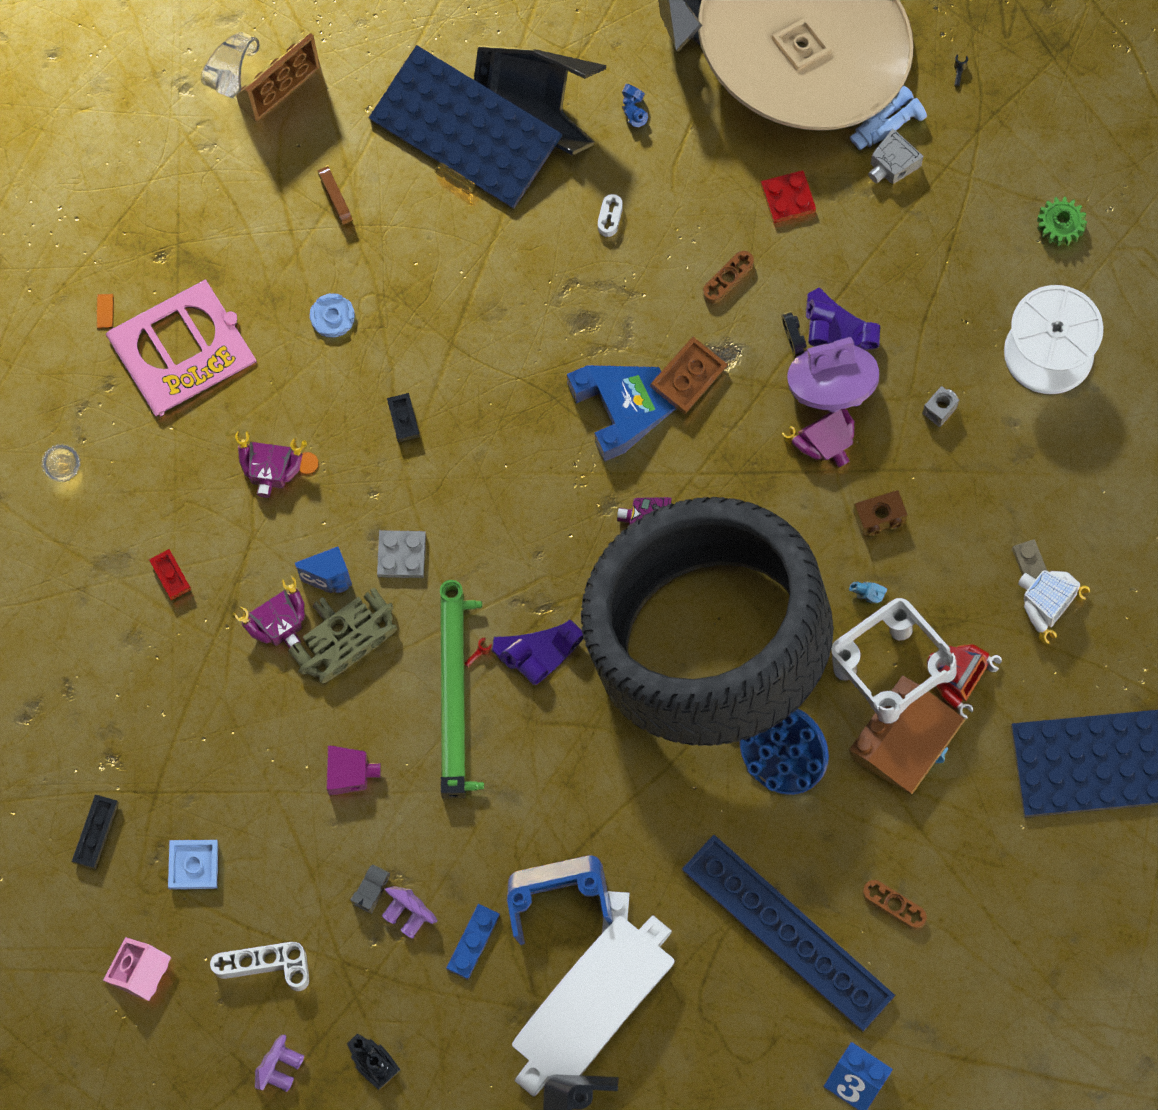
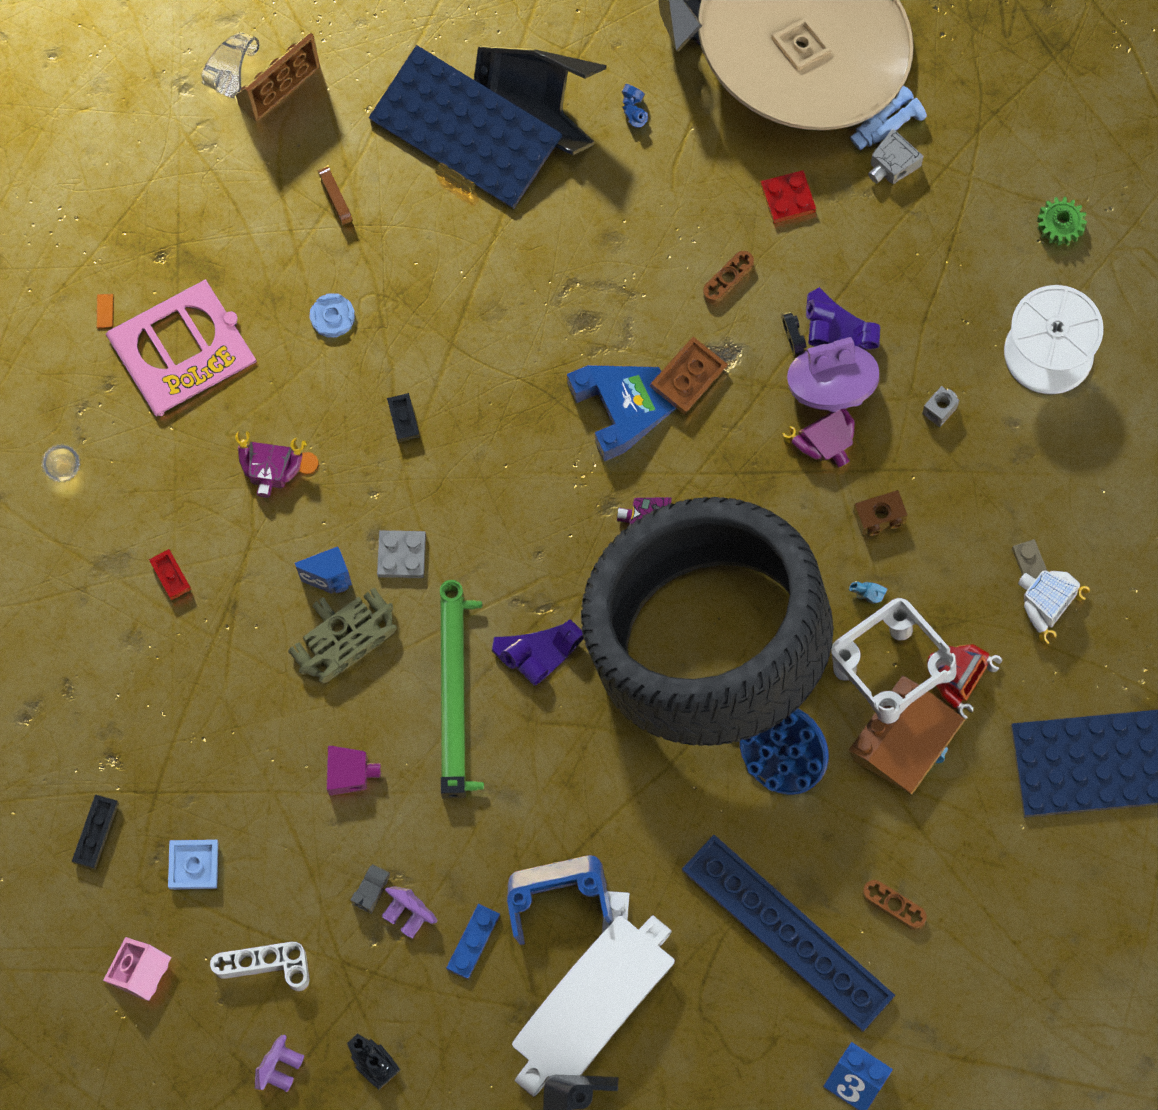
(277, 618): magenta torso -> none
(480, 651): red hand -> none
(605, 214): white beam -> none
(960, 67): black hand -> none

